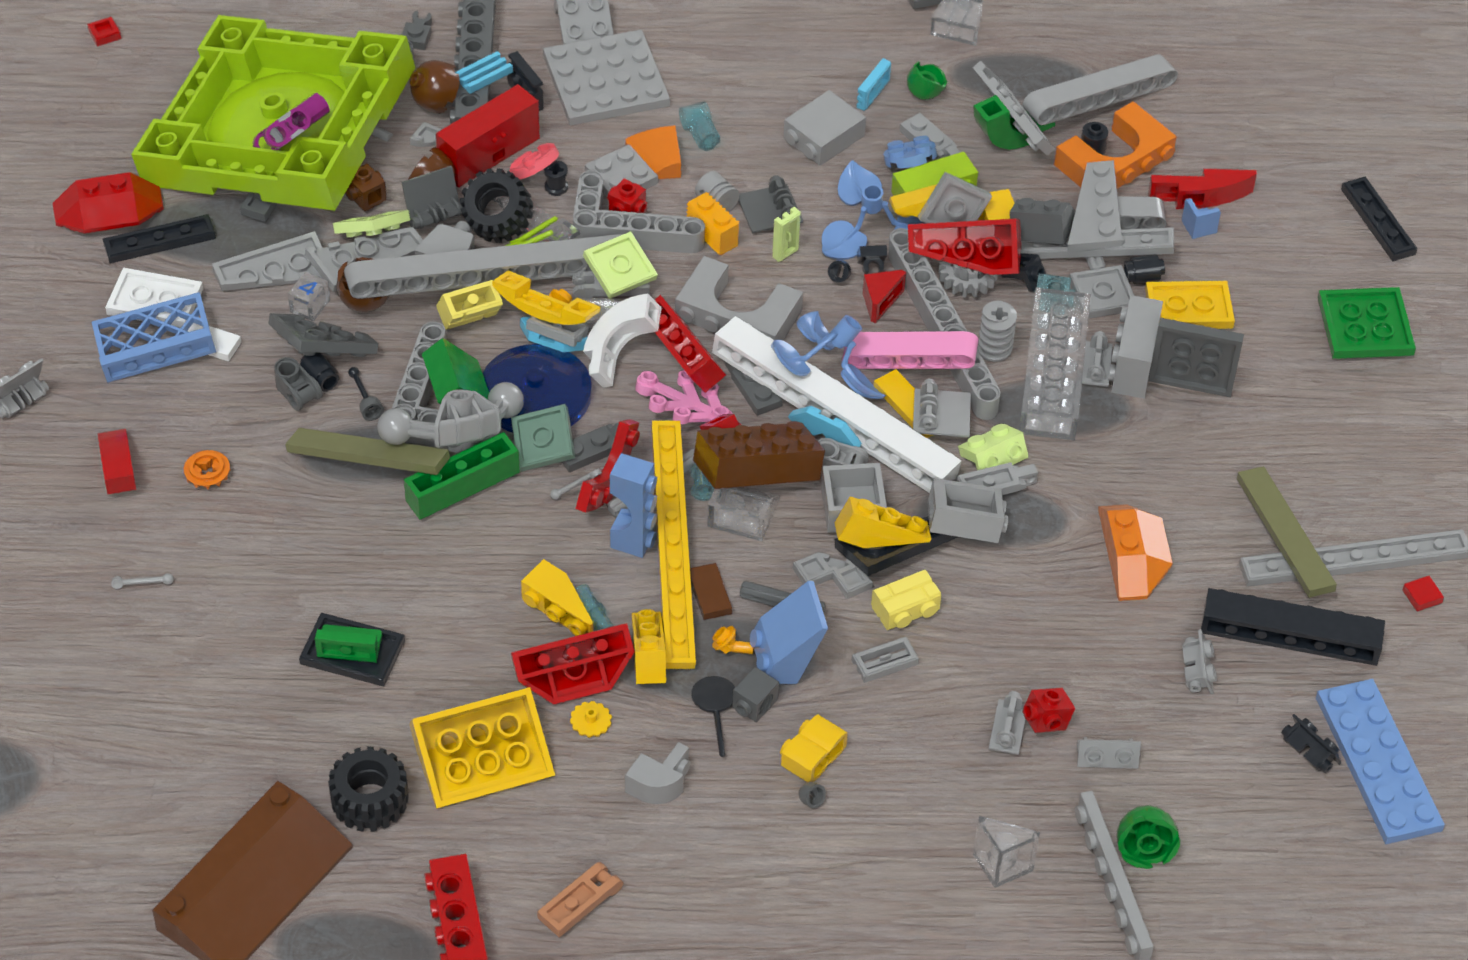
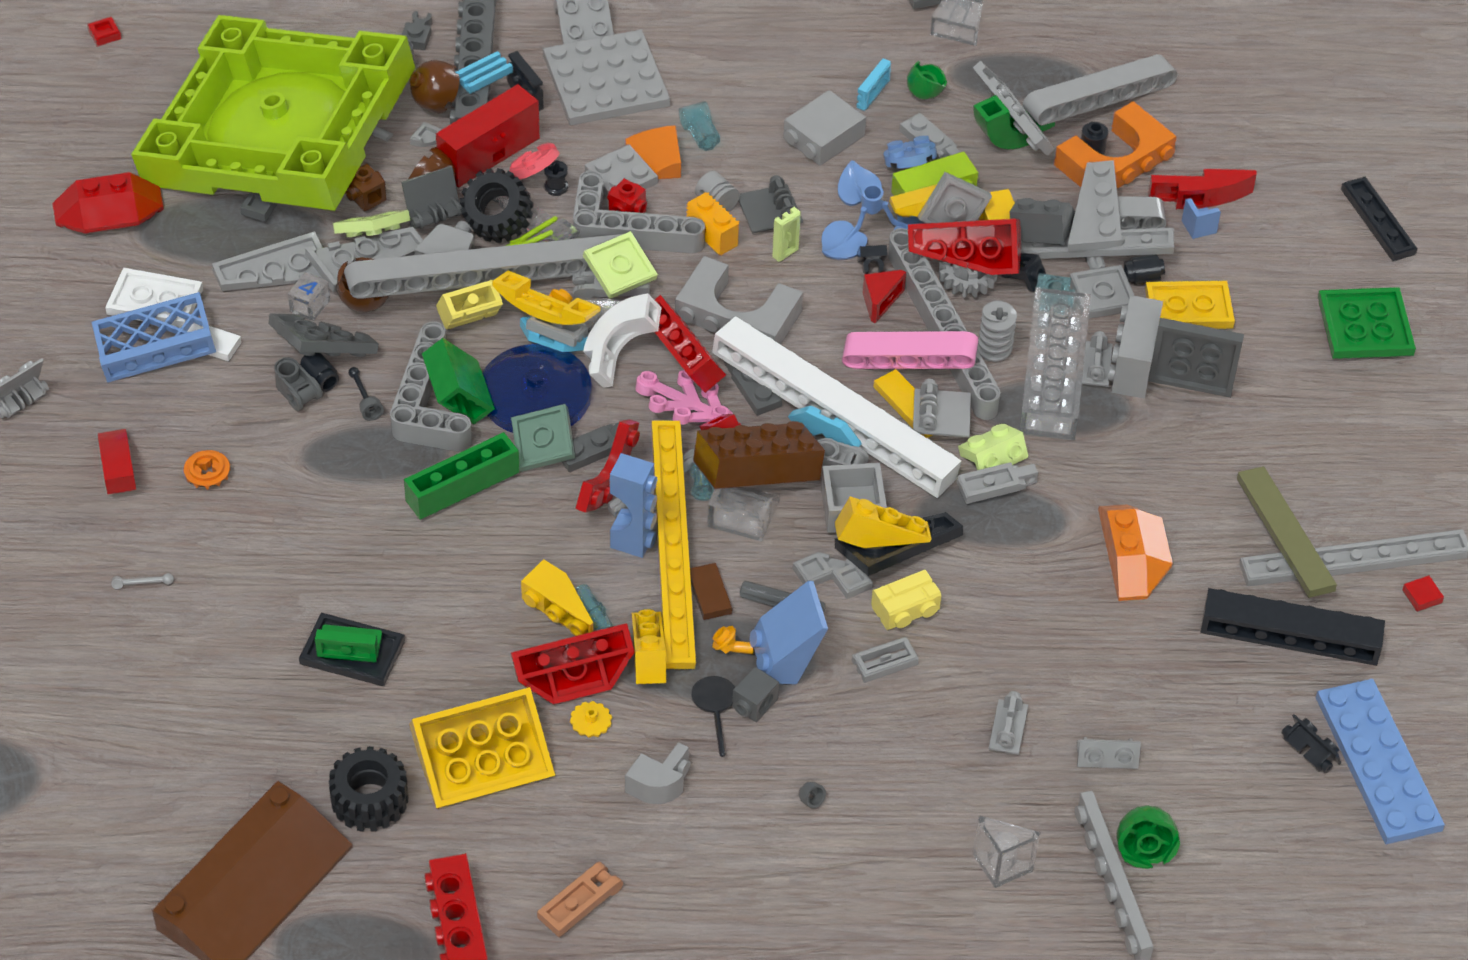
(159, 238): black tile -> none
(293, 122): magenta connector -> none
(367, 451): olive tile -> none
(461, 422): light grey piece -> none
(556, 493): light grey hinge -> none
(813, 748): yellow brick -> none
(835, 268): black hinge -> none
(839, 337): medium blue plant -> none
(966, 510): light grey window -> none
(1048, 710): red brick -> none
(1203, 672): light grey hinge -> none

